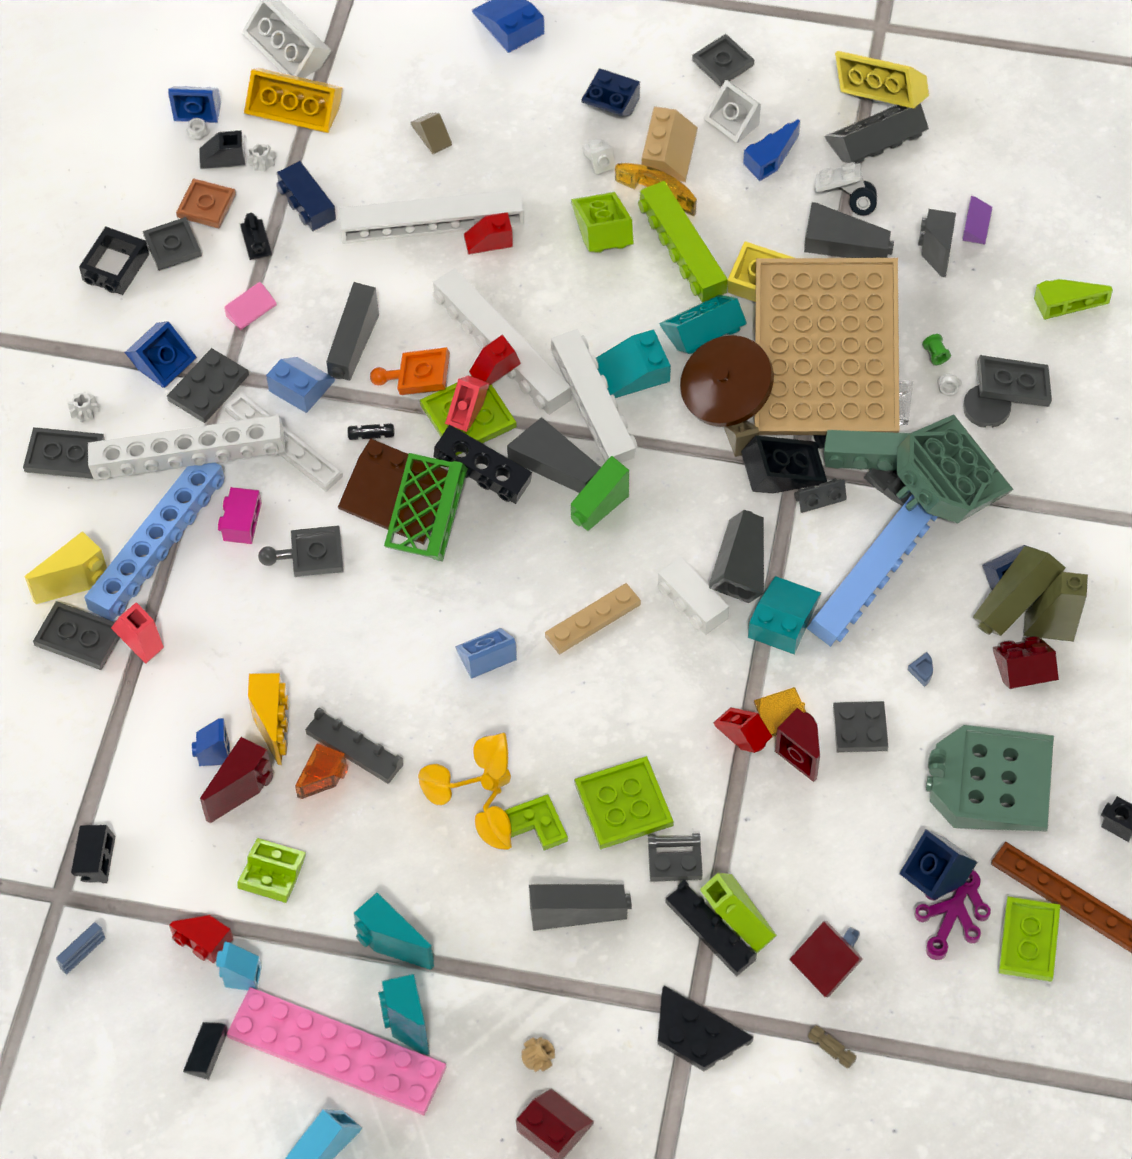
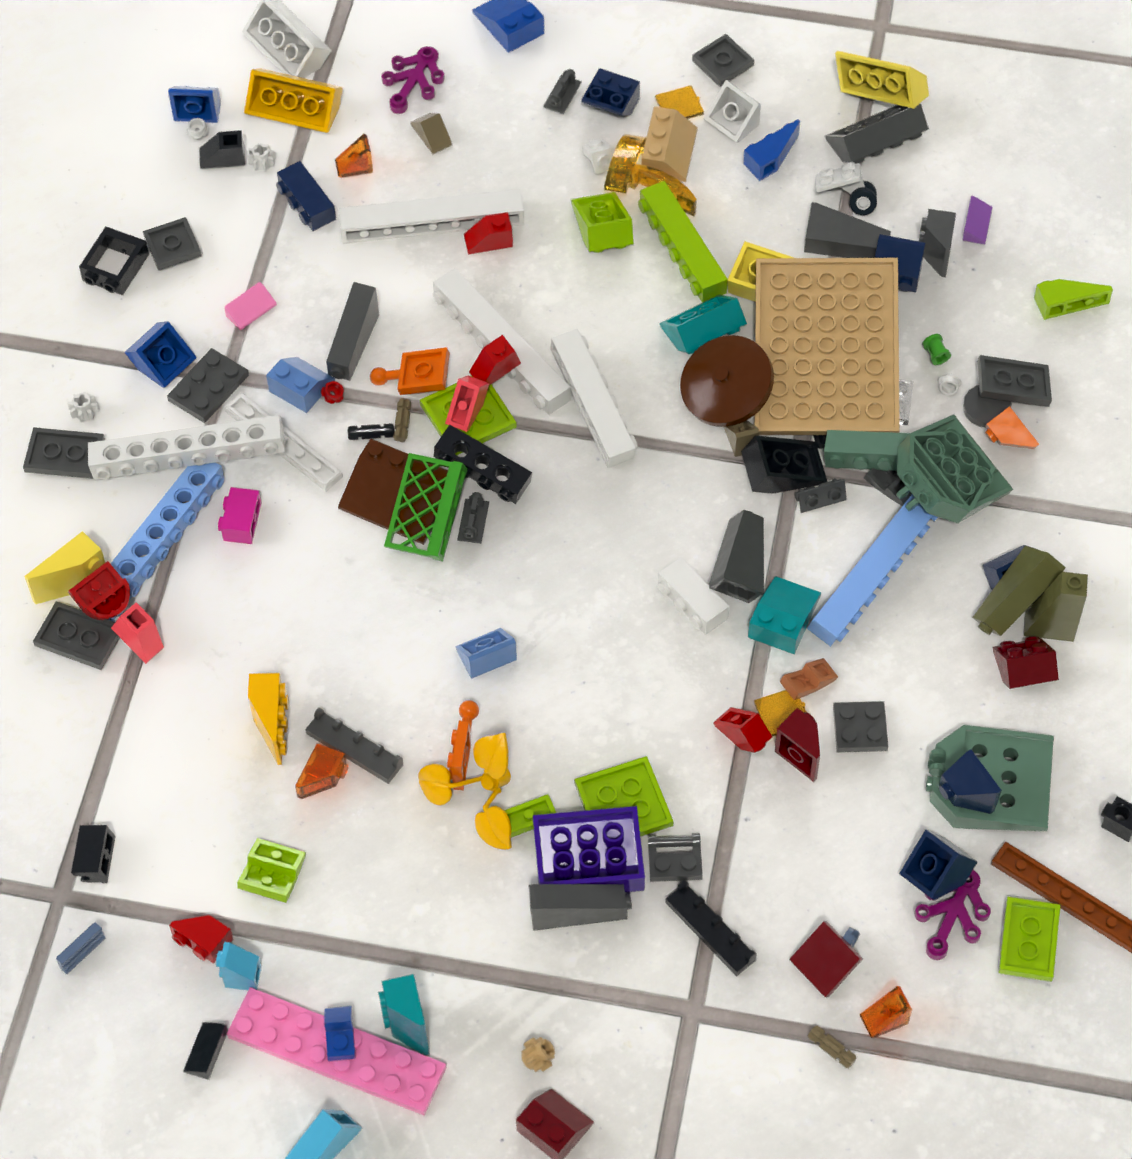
(102, 593): none -> red slope
(206, 203): nougat plate -> none
(212, 744): blue slope -> none
(237, 780): dark red slope -> none
(255, 237): black hinge -> none
(313, 551): dark grey plate -> none
(334, 387): none -> red plate
(339, 1033): none -> blue slope
(355, 159): none -> clear orange slope
(390, 934): teal slope -> none
(402, 420): none -> dark tan axle
(424, 58): none -> magenta plant
(461, 743): none -> orange plate
(473, 519): none -> dark grey hinge
(552, 456): dark grey slope -> none
(563, 92): none -> dark grey hinge
(590, 848): none -> dark purple slope
(592, 618): tan plate -> none
(601, 494): bright green slope -> none
(623, 162): none -> clear yellow slope
(634, 364): teal slope -> none
(682, 100): none -> clear yellow piece
(696, 1032): black wing -> none
(738, 910): lime slope -> none
(810, 679): none -> nougat slope
(887, 1013): none -> clear orange slope
(909, 256): none -> dark blue slope
(922, 669): sand blue tile -> none
(970, 785): none -> dark blue slope
(1010, 431): none -> orange slope

